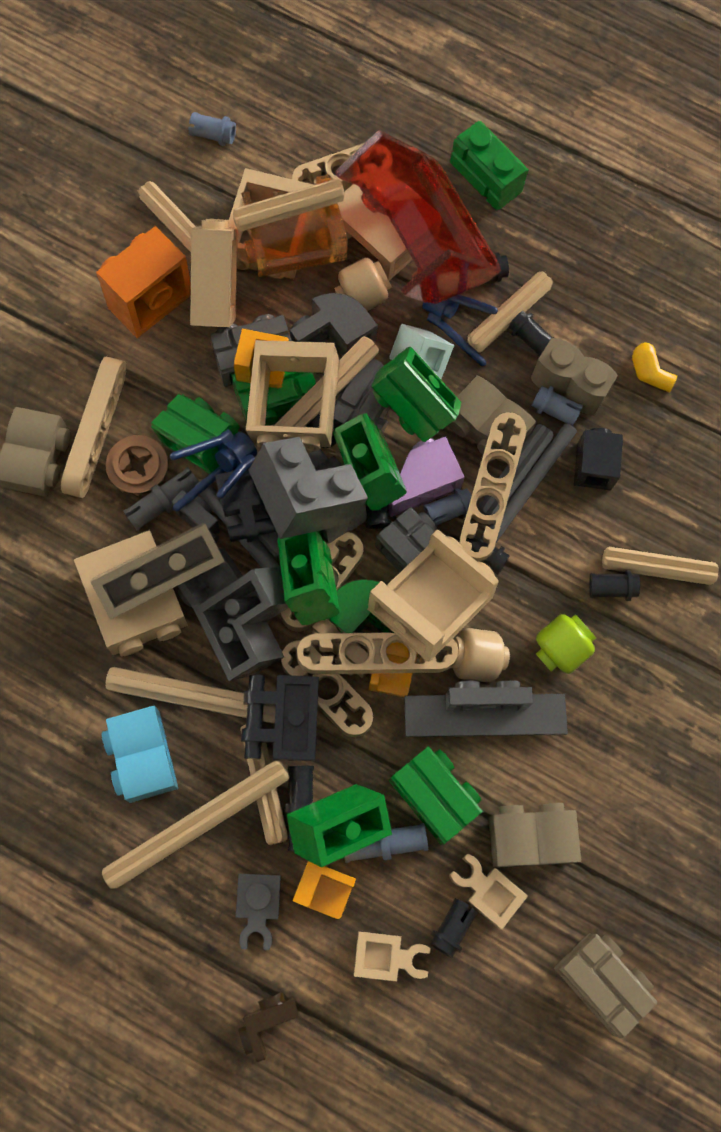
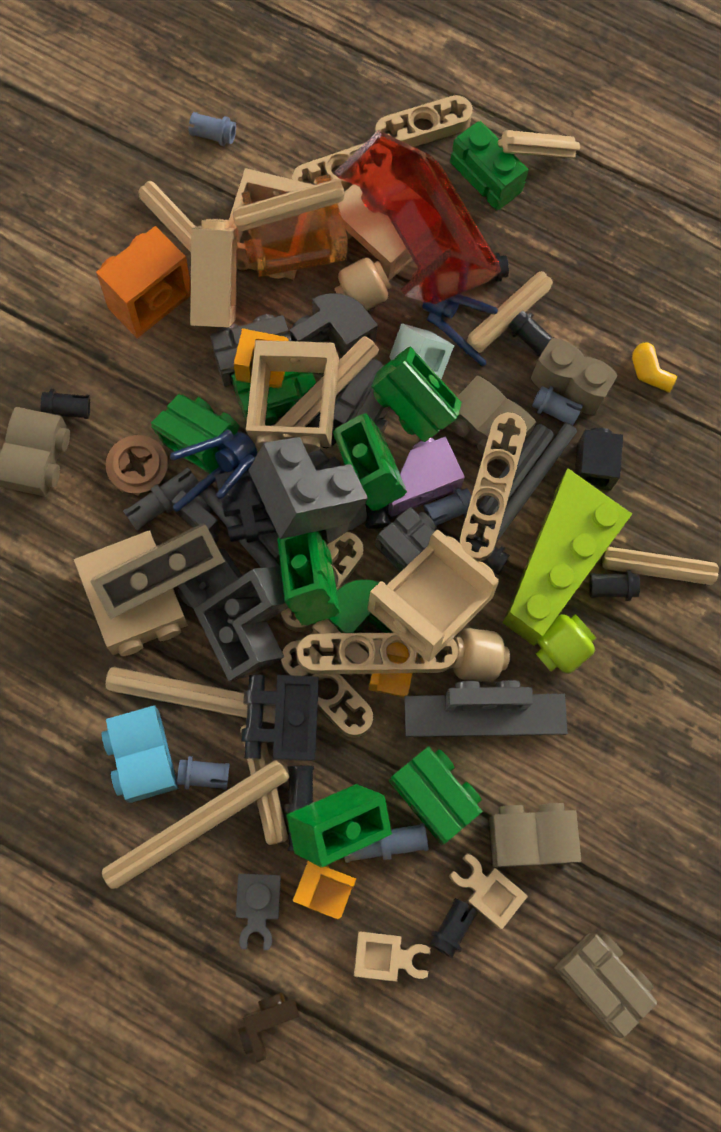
(65, 404): none -> black pin
(93, 427): tan beam -> none
(202, 774): none -> sand blue pin
(434, 112): none -> tan beam
(538, 144): none -> tan axle
(568, 546): none -> lime wedge

